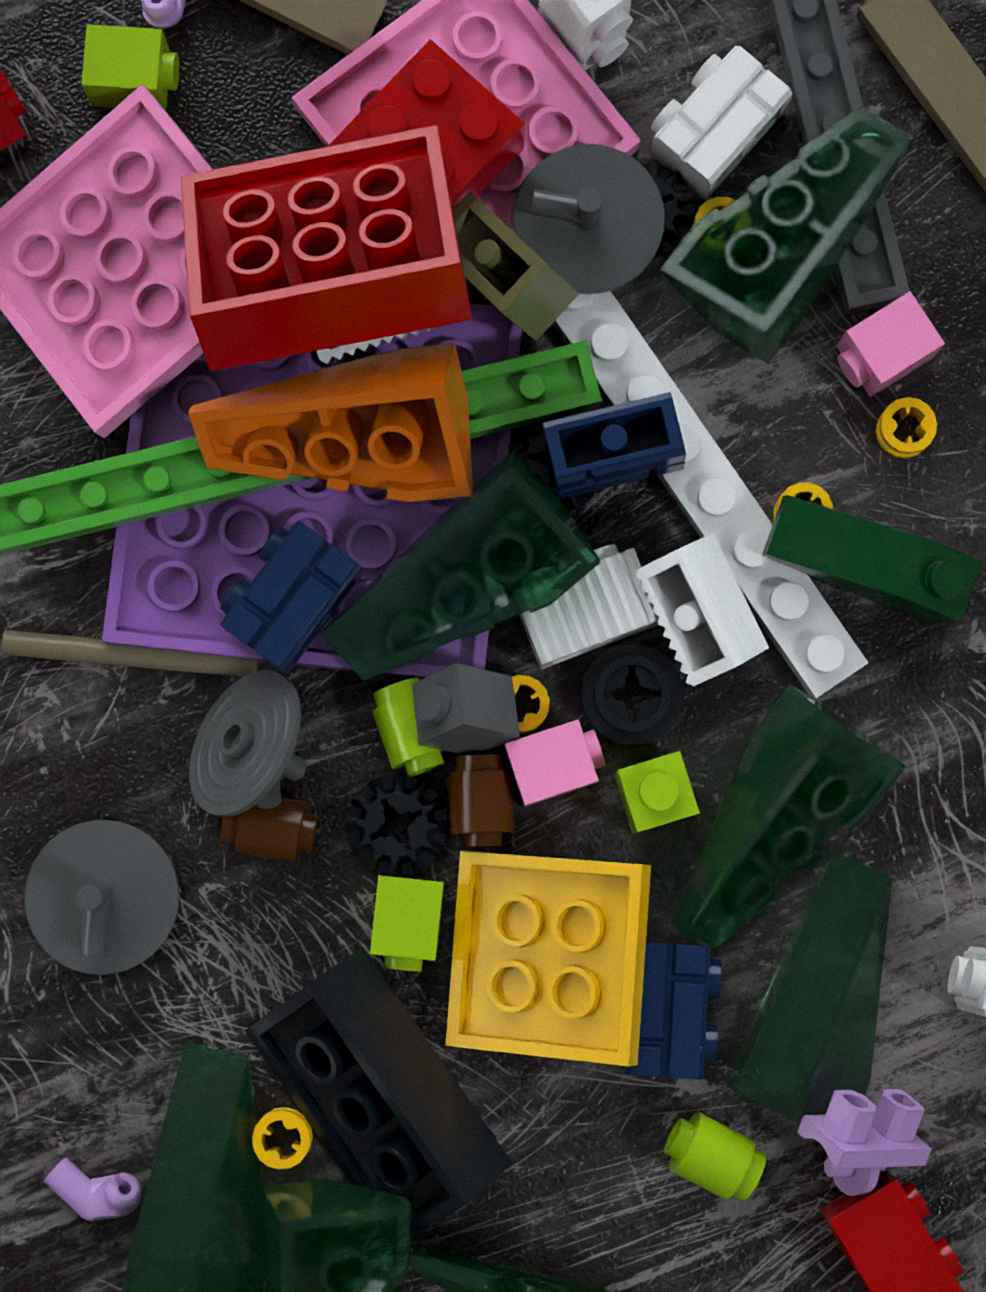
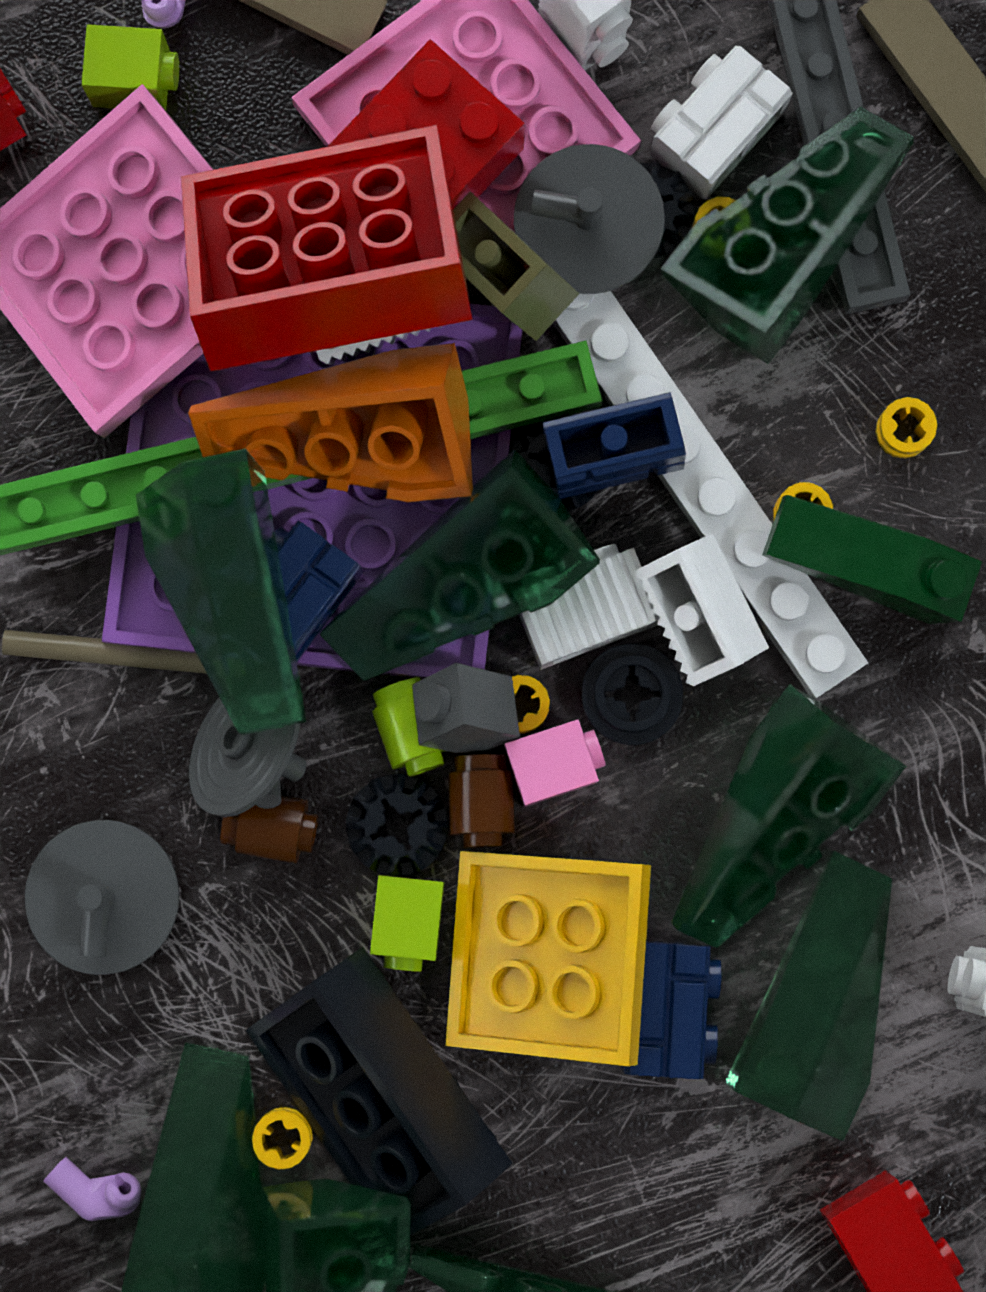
(220, 568): none -> clear green wedge
(656, 792): lime brick -> none
(714, 1157): lime brick -> none
(867, 1137): lavender hips -> none
(888, 345): bright pink brick -> none

